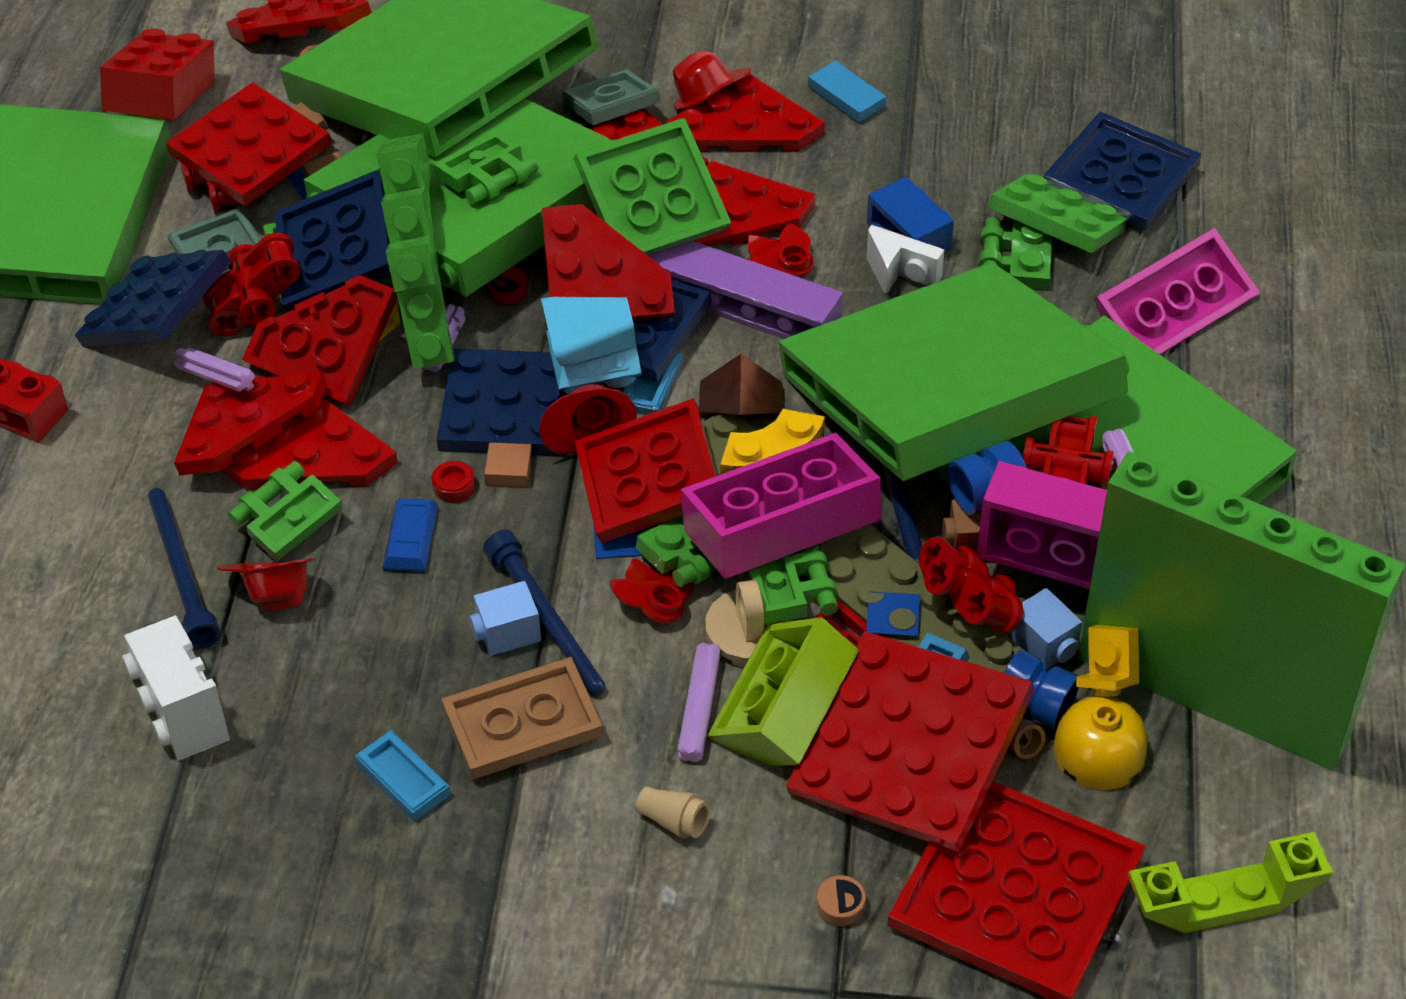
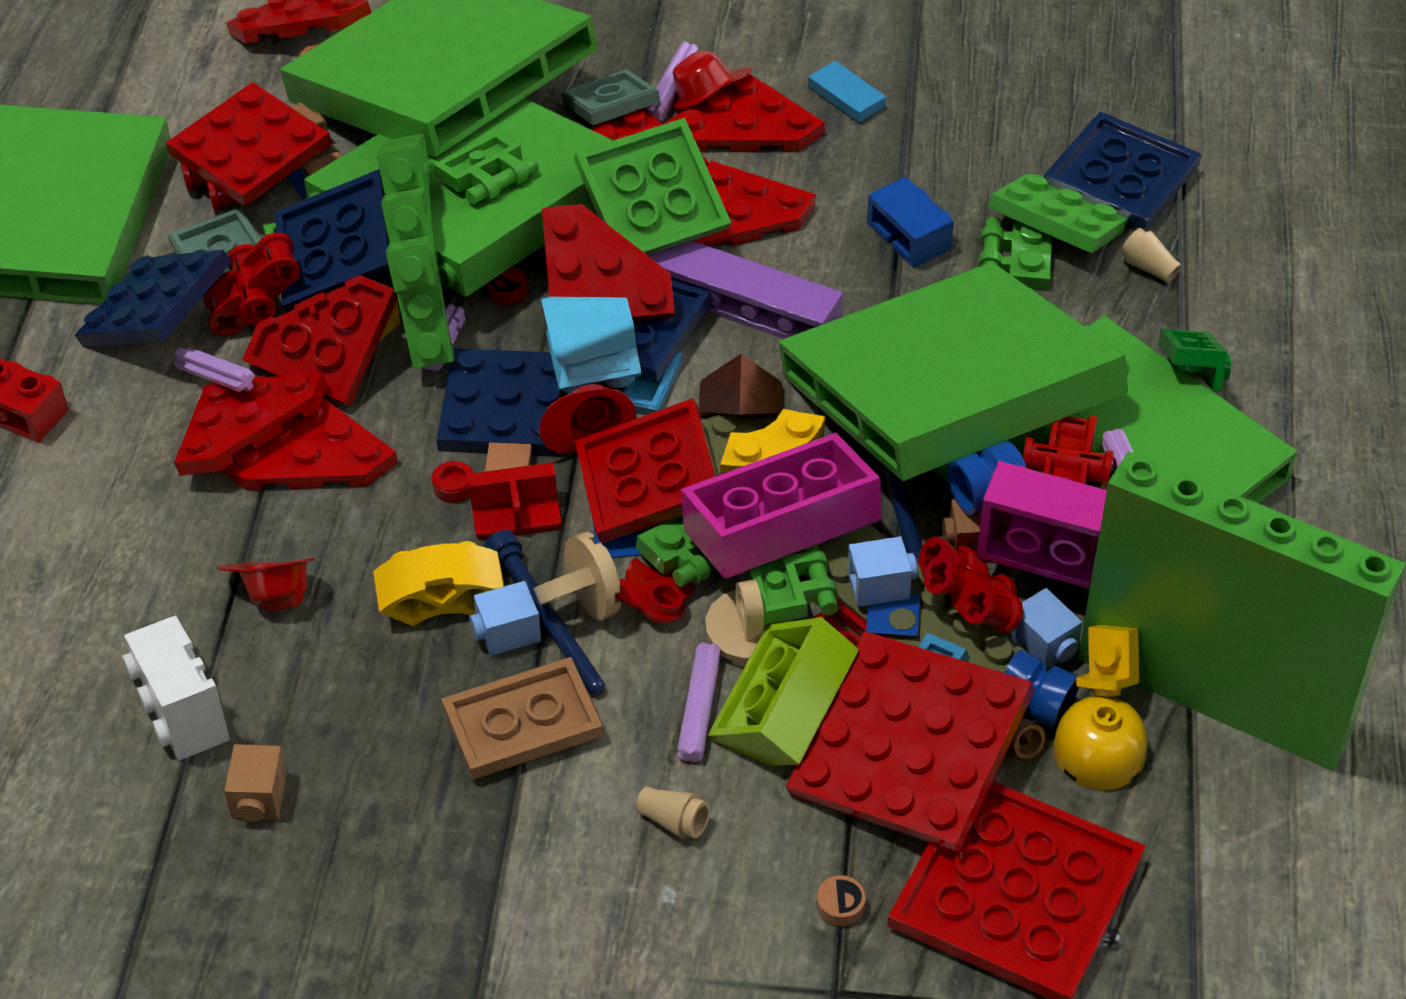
(157, 74): red brick -> none
(198, 622): dark blue piece -> none
(255, 782): none -> medium nougat brick
(291, 518): bright green plate -> none
(402, 775): dark azure tile -> none
(410, 535): blue tile -> none
(435, 581): none -> yellow brick
(515, 500): none -> red panel
(589, 576): none -> tan tile
(666, 86): none -> lavender axle
(787, 254): red plate -> none
(880, 571): none -> light blue brick
(899, 255): white slope -> none
(1150, 255): none -> tan cone
(1179, 293): dark pink slope -> none
(1197, 353): none -> green bracket
(1197, 903): lime slope -> none

